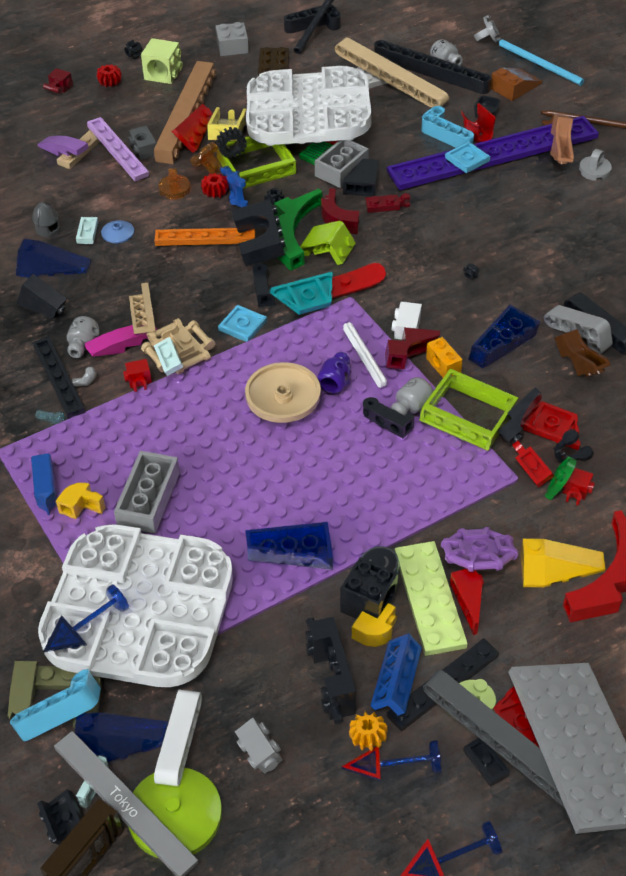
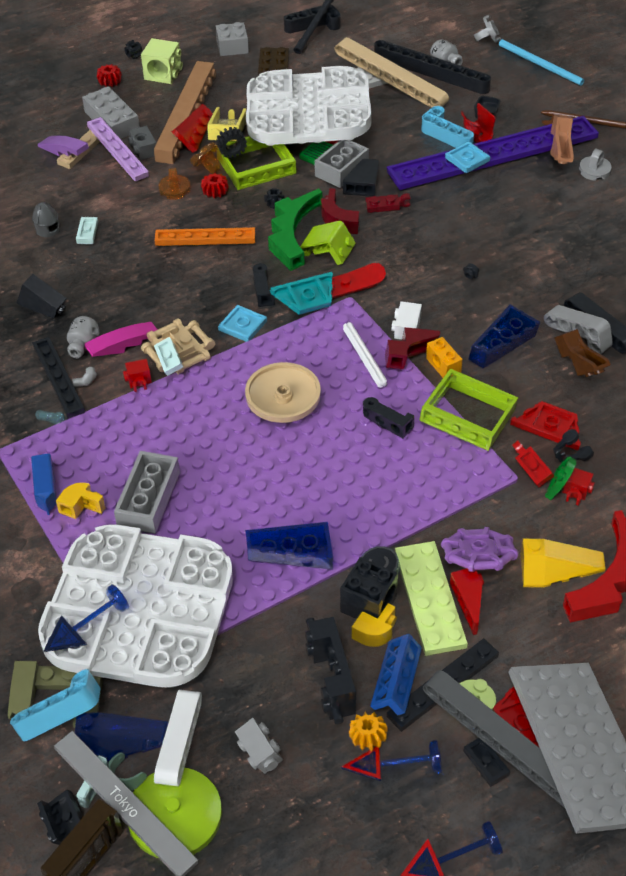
(42, 258): clear blue wedge -> none
(59, 81): dark red brick -> none
(112, 110): none -> light grey brick
(117, 231): medium blue dish -> none
(131, 783): none -> sand green helmet
(145, 312): tan fence -> none
(236, 186): blue animal -> none
(267, 245): black arch -> none
(335, 373): dark purple piece -> none
(412, 396): light grey piece -> none
(513, 82): dark orange slope -> none
(513, 430): black slope -> none

